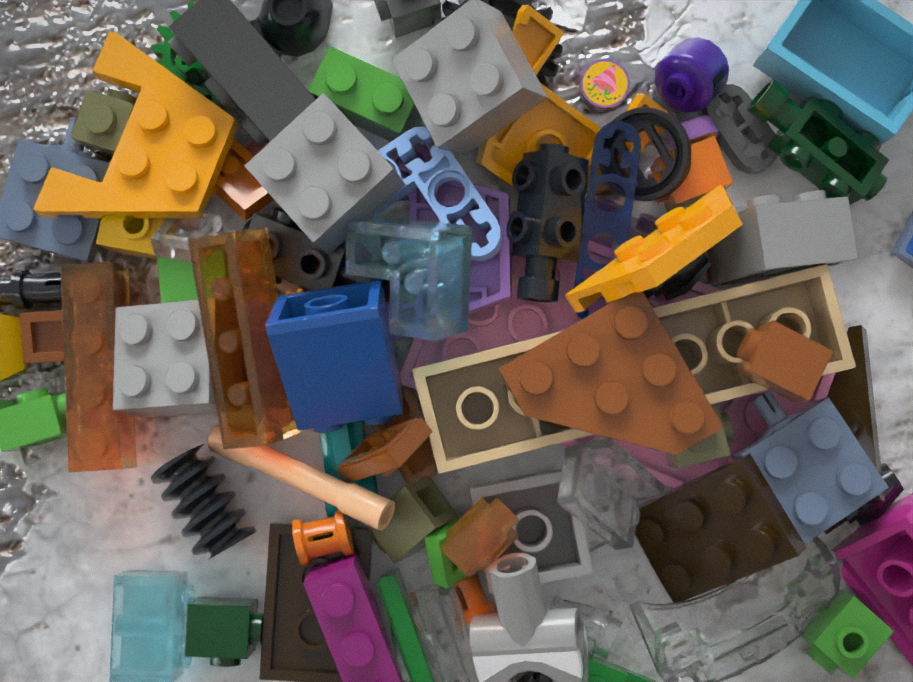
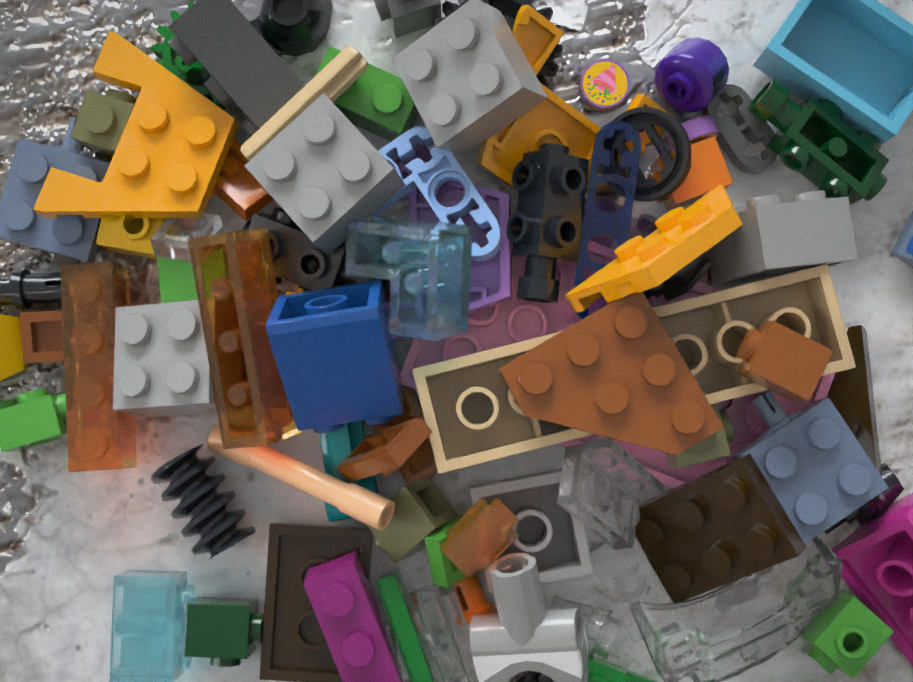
(305, 532): orange bush -> none
(331, 81): none -> tan axle

